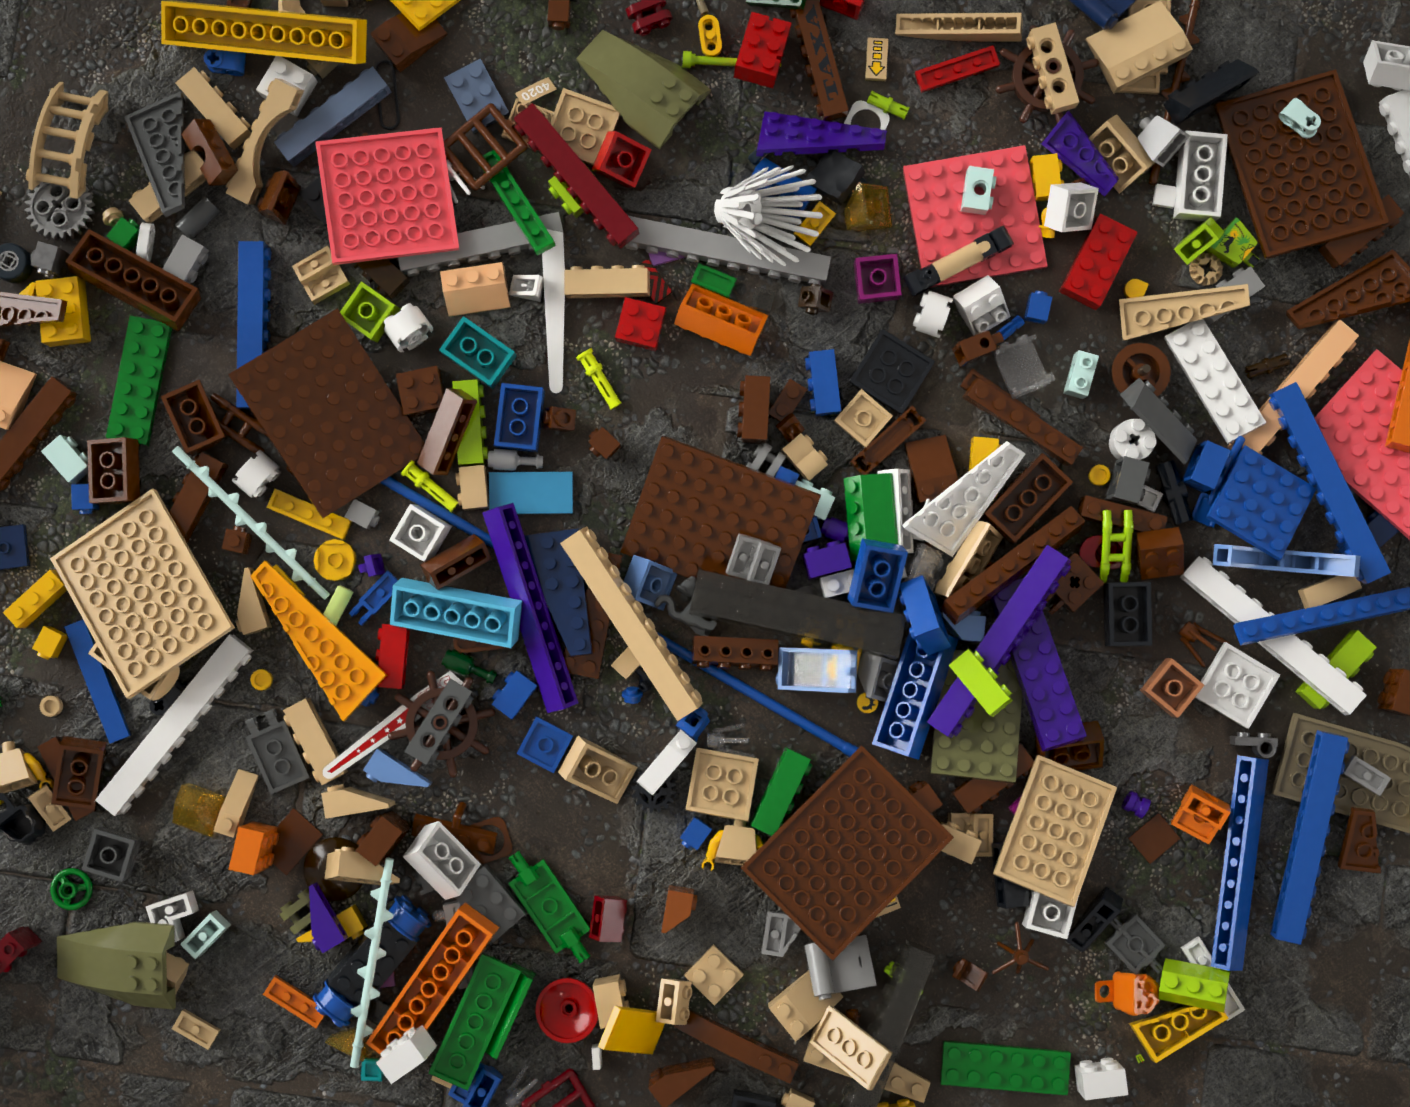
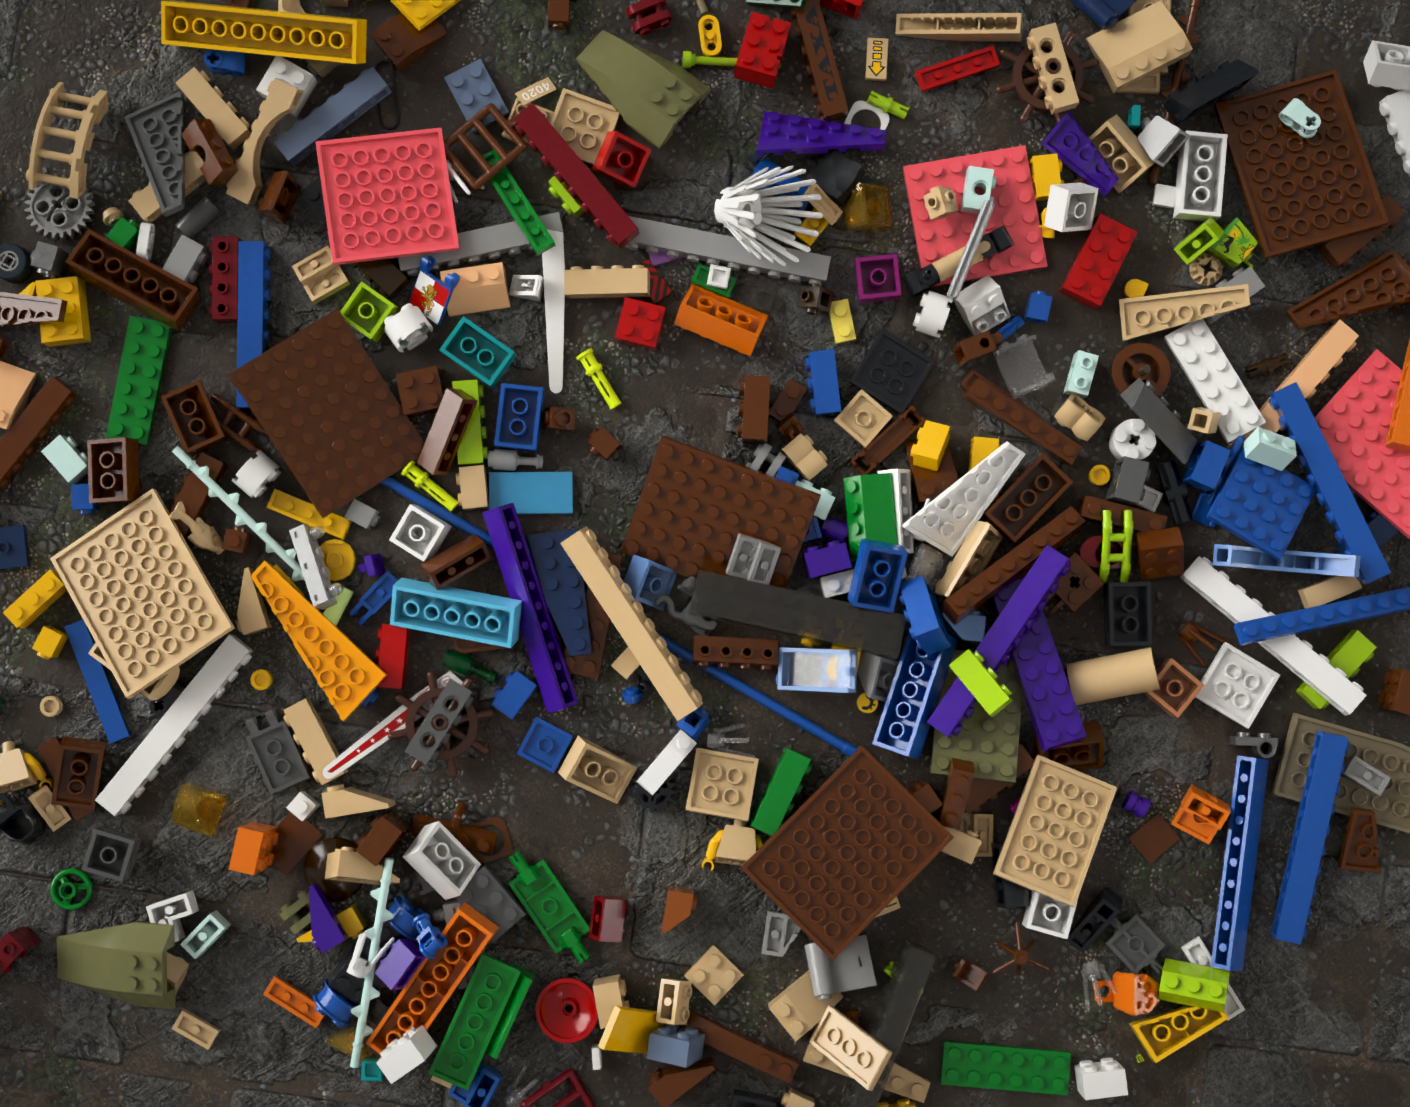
(201, 533): none -> tan animal
(224, 279): none -> dark red brick
(236, 803): tan slope -> none
(303, 806): none -> white brick
(311, 561): none -> piece
(358, 965): none -> white plant
(389, 769): medium blue slope -> none
(400, 964): none -> brick
(430, 937): none -> blue connector
(431, 293): none -> flag
(676, 1045): none -> sand blue brick
(695, 833): blue brick -> none
(718, 276): none -> white tile
(826, 206): none -> tan tile
(842, 321): none -> light yellow plate
(930, 445): none -> yellow brick
(940, 202): none -> tan brick
(958, 789): none -> reddish brown arch
(970, 249): none -> light grey axle
(1079, 417): none -> tan brick
(1092, 970): none -> clear plant
(1113, 676): none -> tan brick
(1134, 117): none -> teal tile
(1204, 420): none -> tan brick
(1270, 448): none -> light aqua brick

